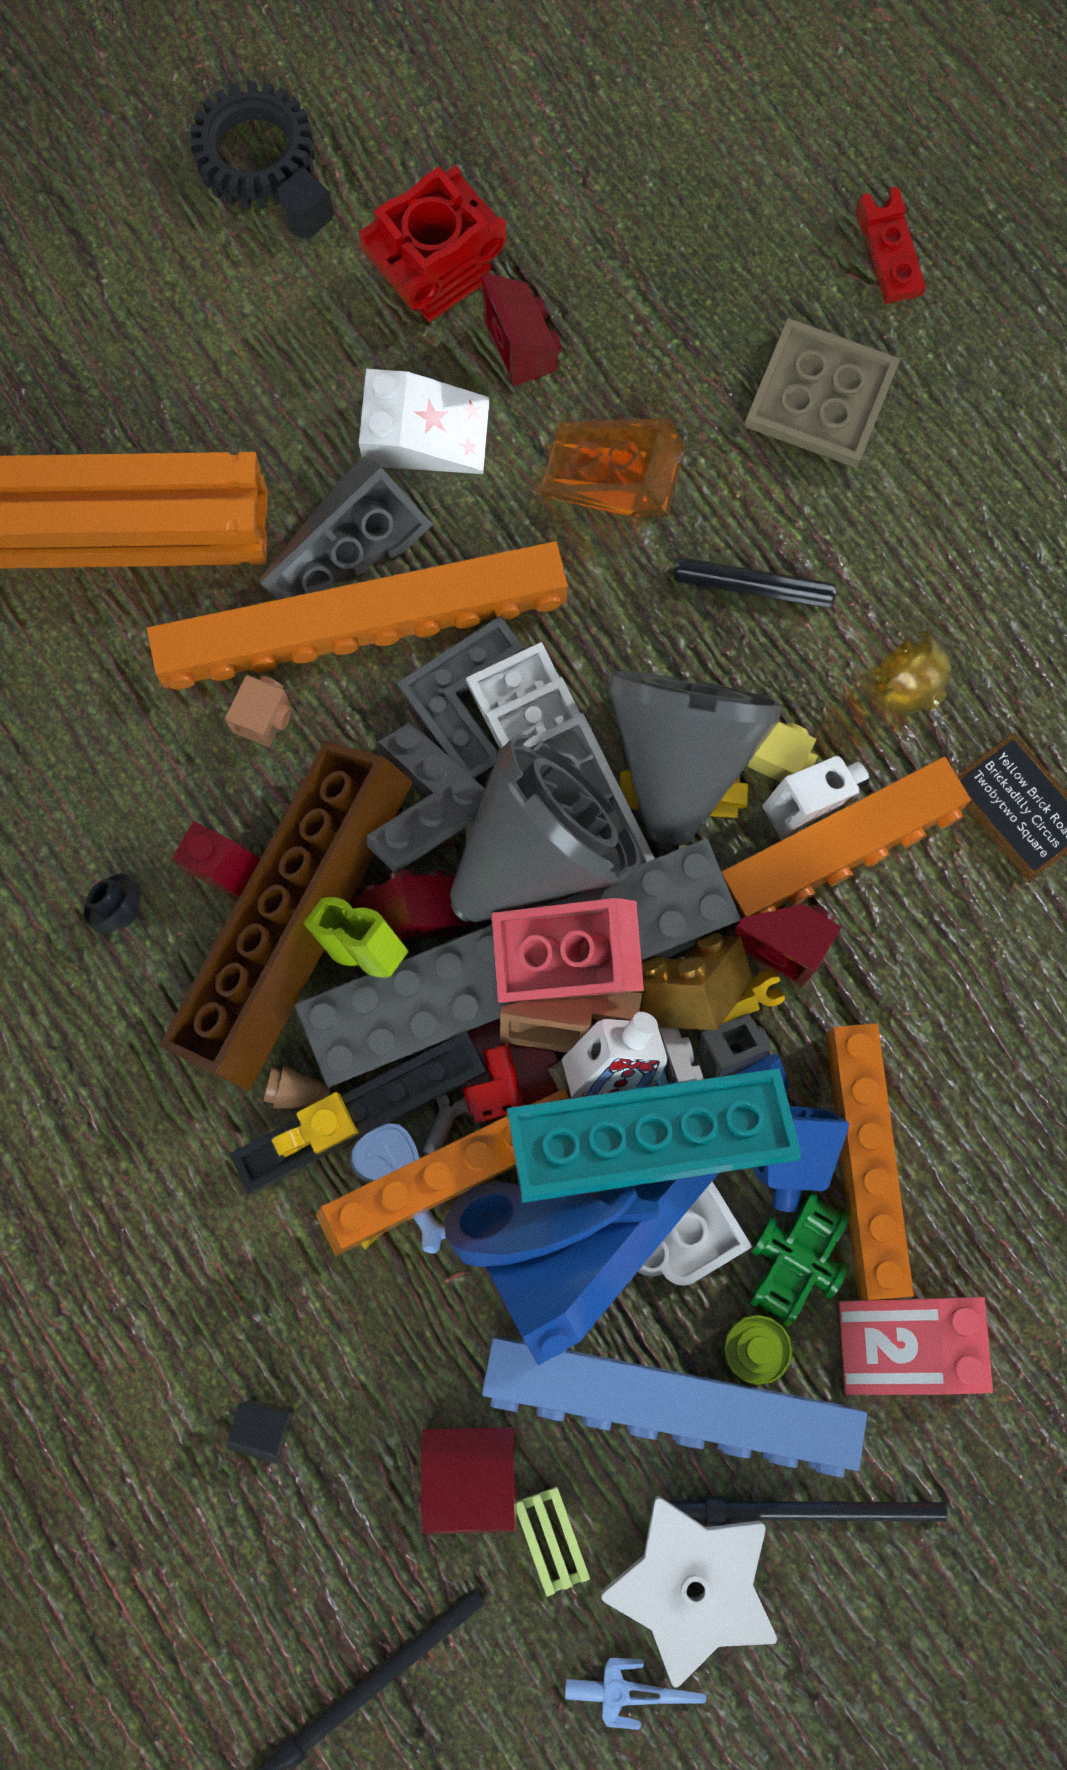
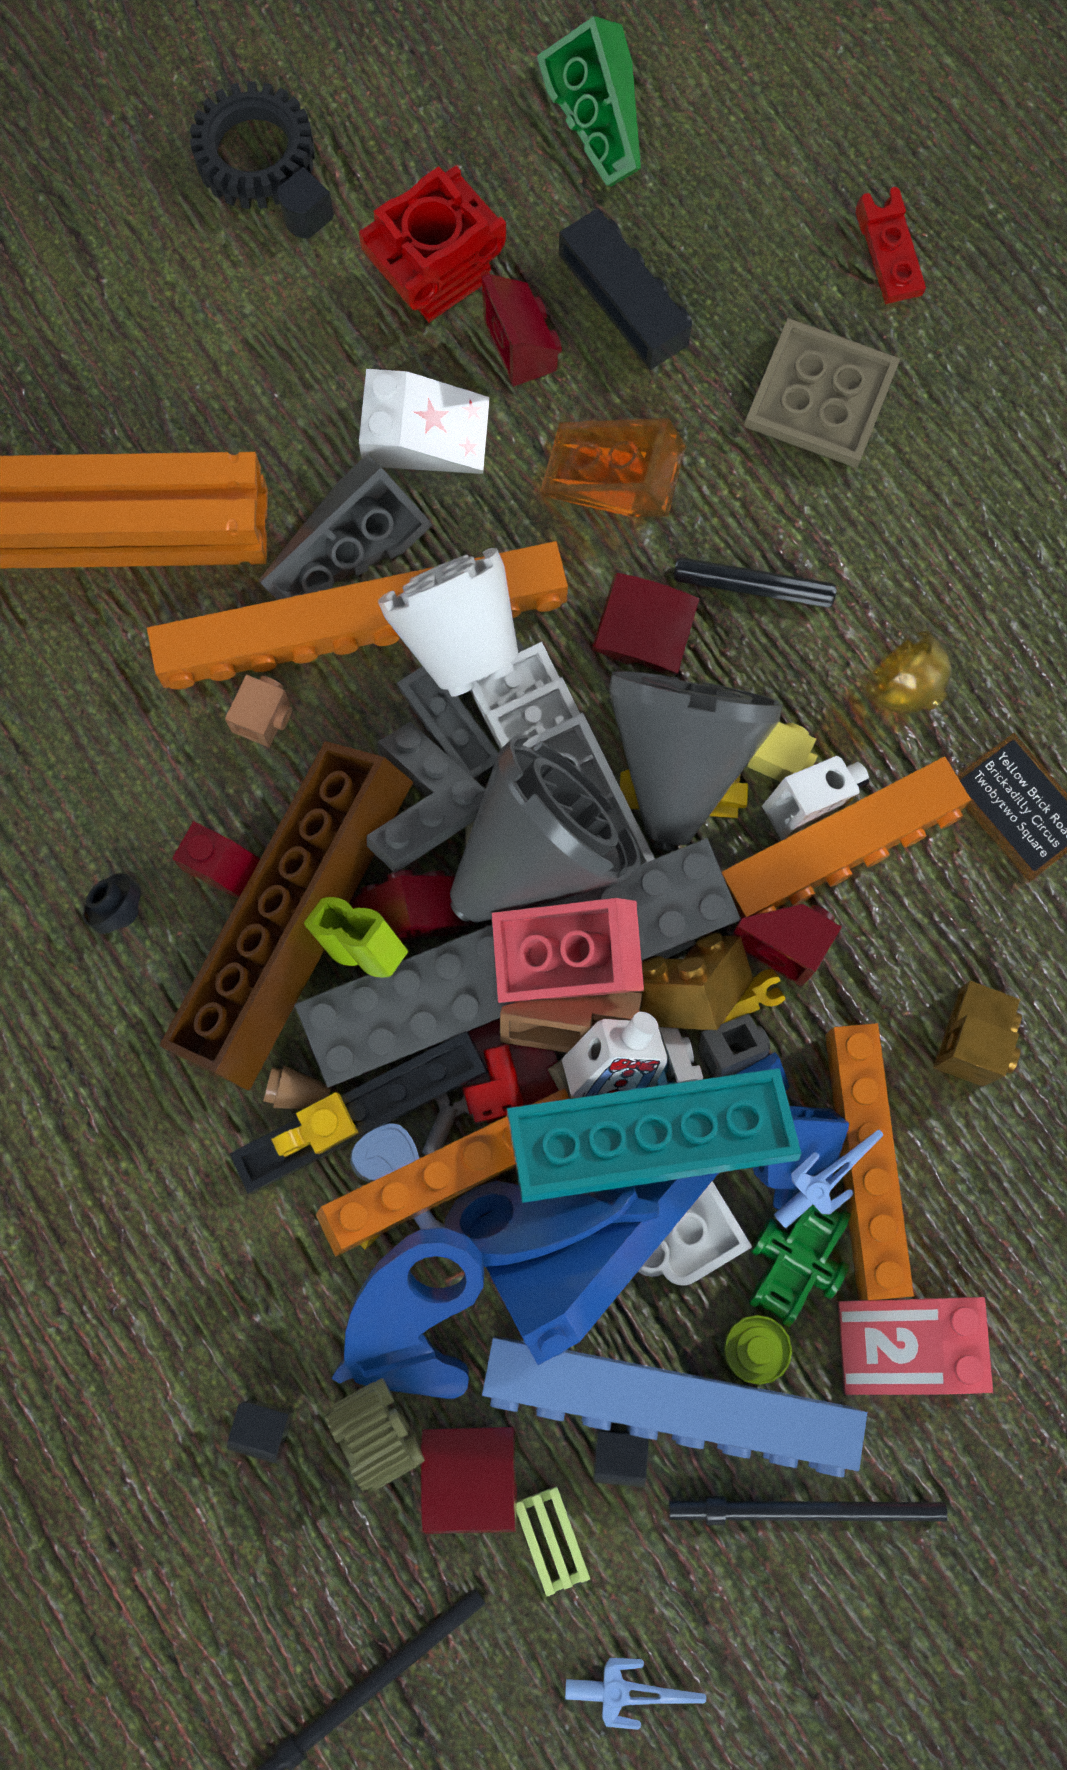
(374, 1436): none -> olive brick
(395, 1310): none -> blue animal
(457, 621): none -> white cone
(594, 86): none -> green wedge
(620, 1458): none -> black piece
(625, 288): none -> black brick
(645, 623): none -> dark red slope
(683, 1553): white plate -> none
(815, 1189): none -> light blue piece
(980, 1035): none -> pearl gold brick

